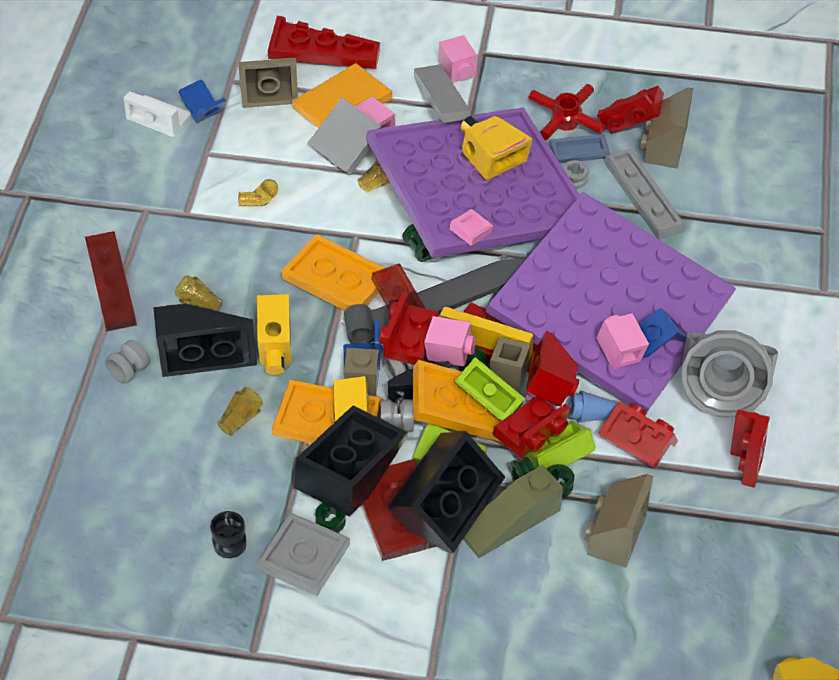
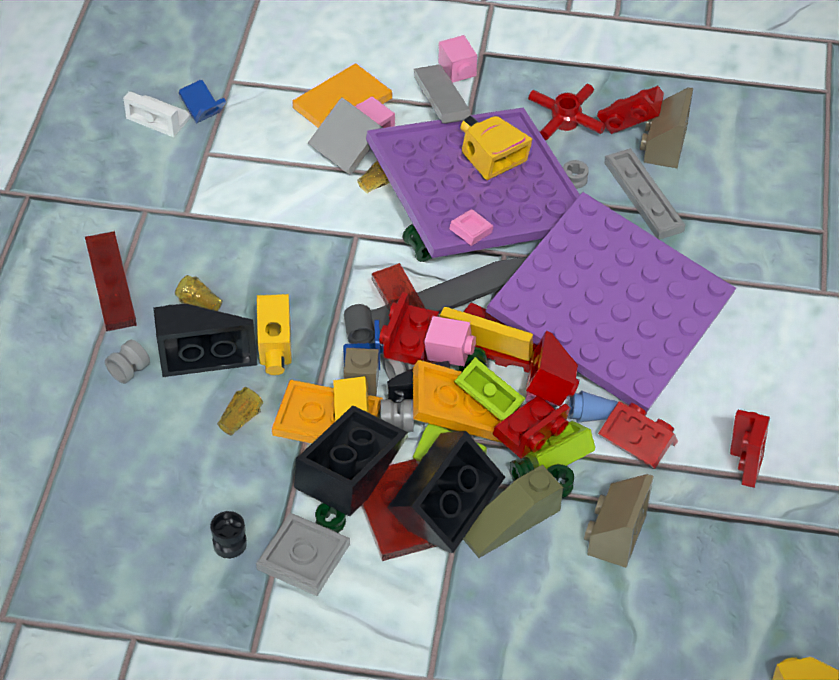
(260, 196): clear yellow arm -> none
(268, 82): dark tan slope -> none
(320, 47): red wing -> none
(332, 273): light orange plate -> none
(511, 361): dark tan brick -> none
(580, 148): sand blue tile -> none
(622, 340): bright pink brick -> none
(660, 329): blue bracket -> none
(722, 390): light grey piece -> none

